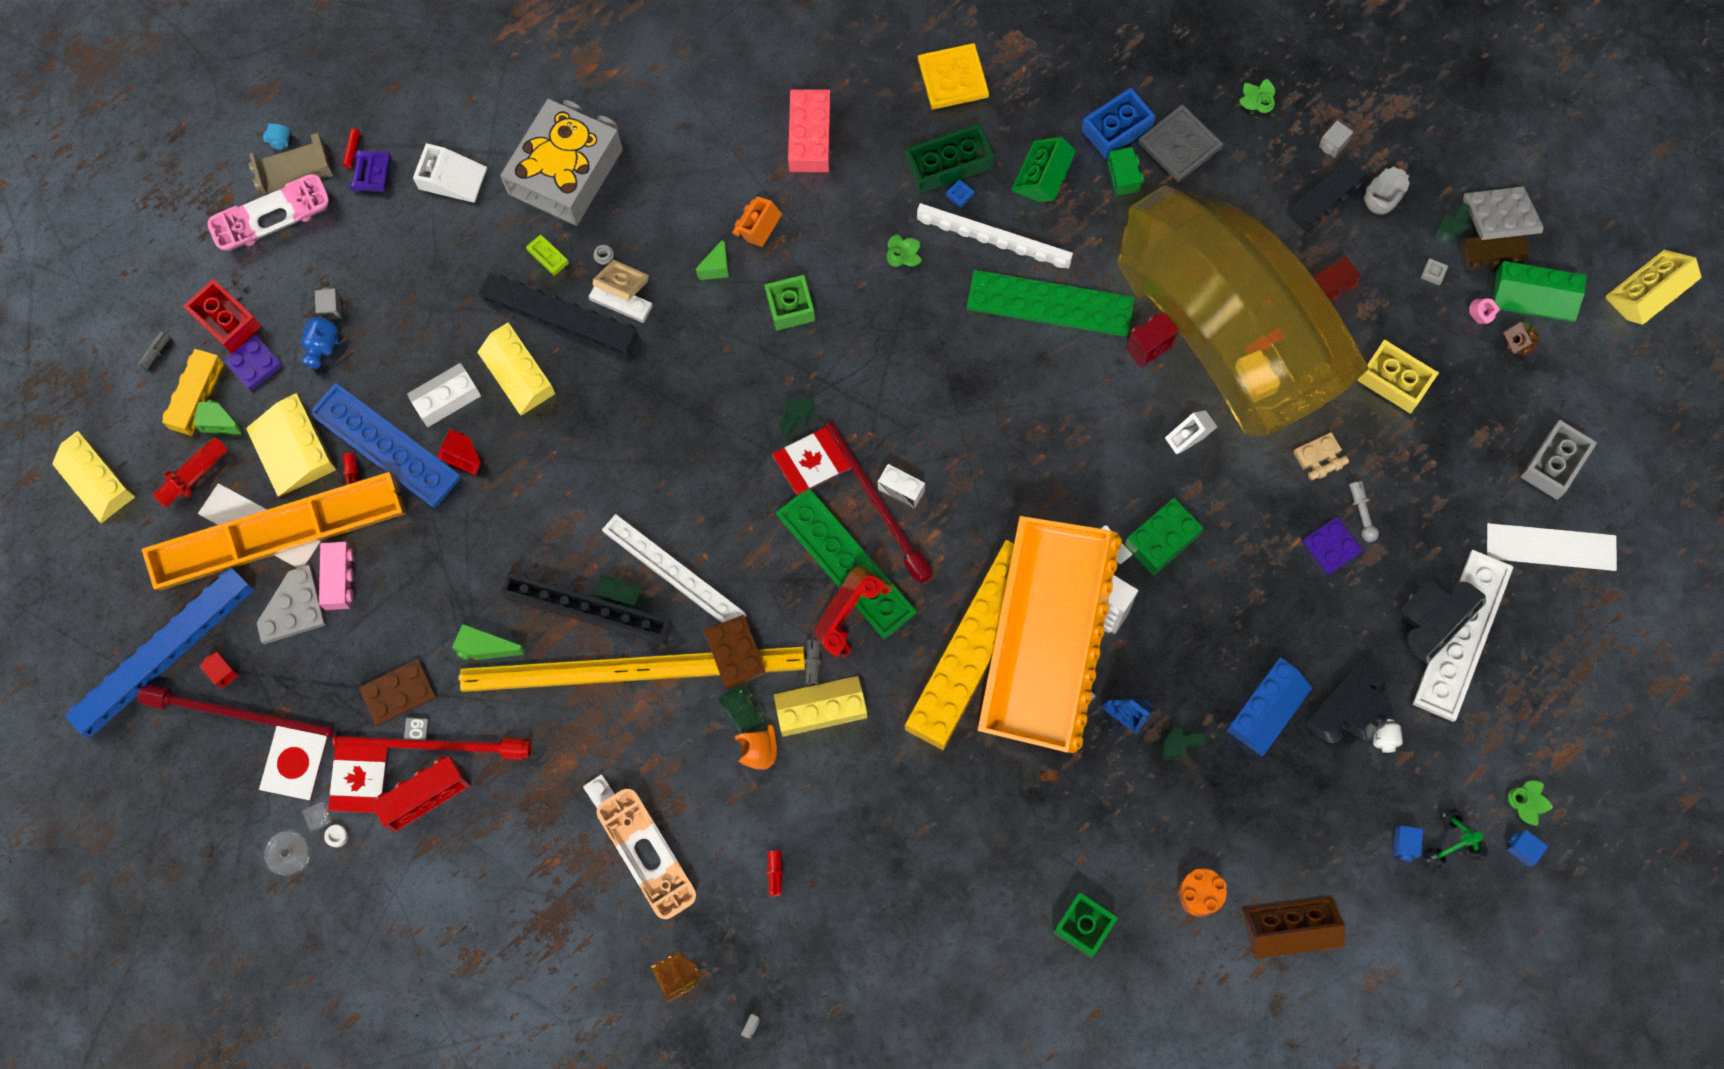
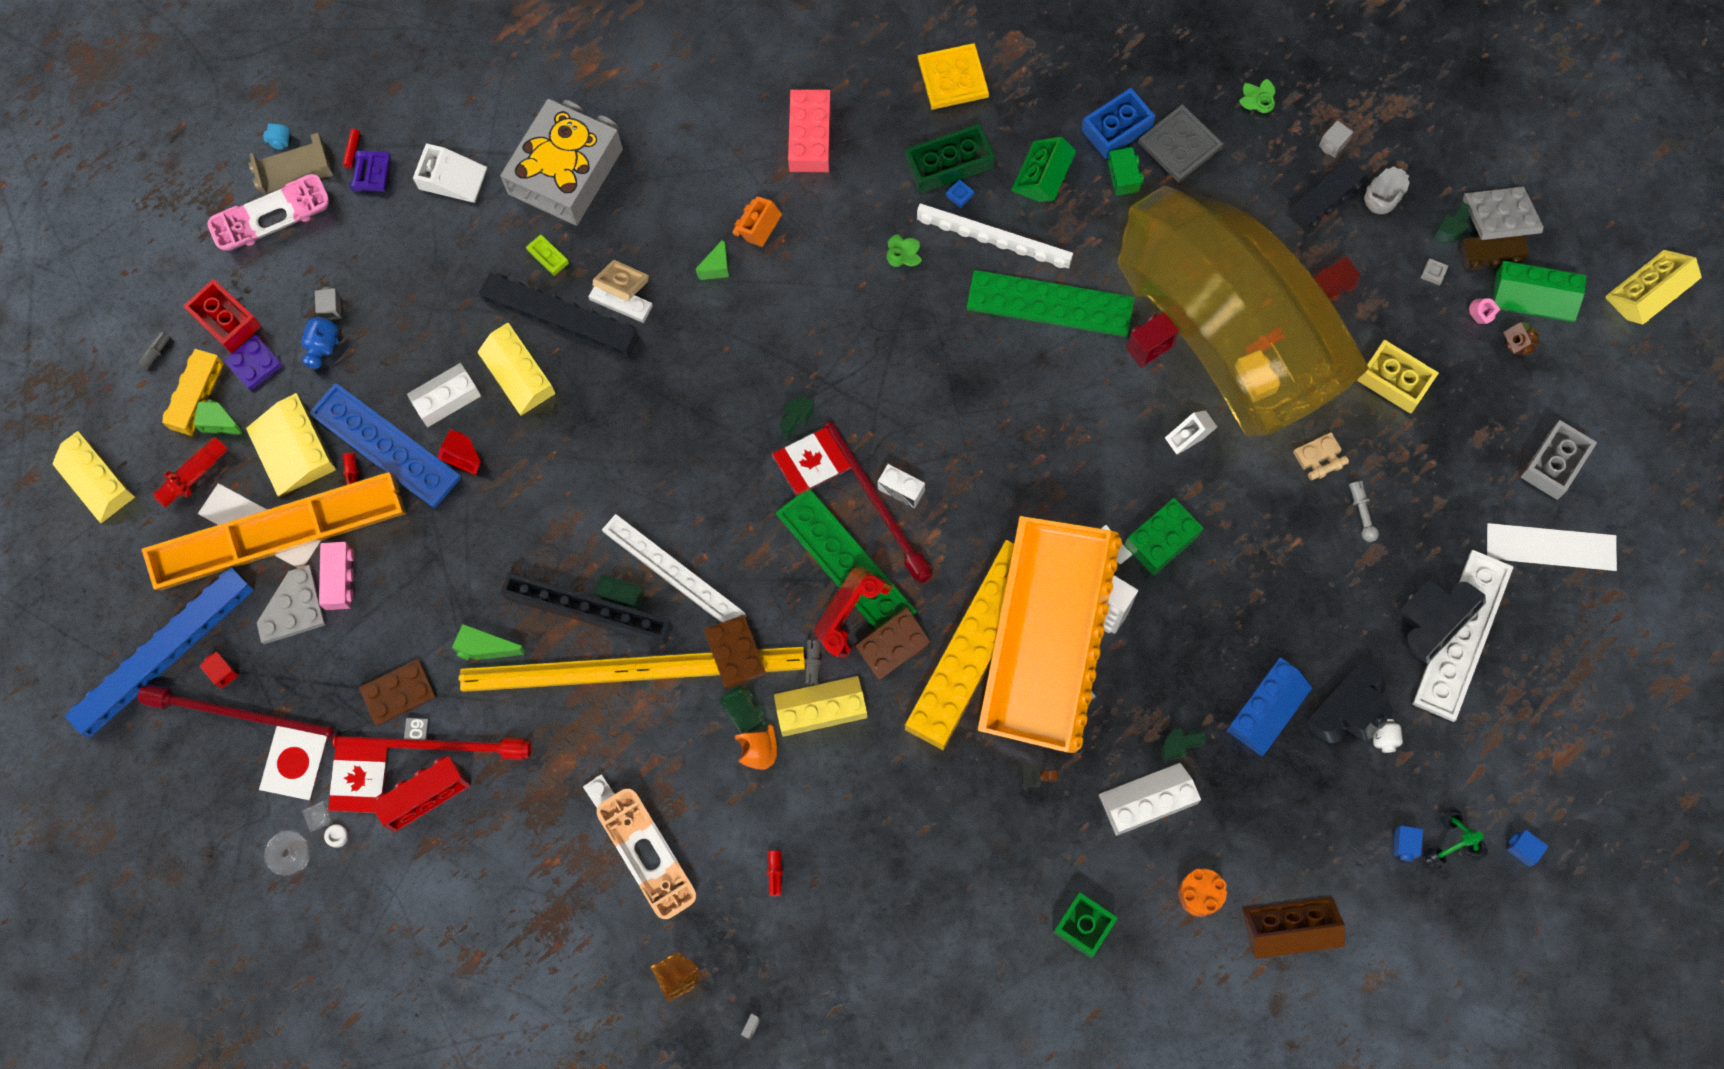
(603, 249): light grey plate -> none
(790, 302): bright green brick -> none
(892, 643): none -> reddish brown plate
(1130, 712): blue wedge -> none
(1149, 798): none -> white slope
(1332, 546): dark purple plate -> none
(1532, 801): bright green plate -> none

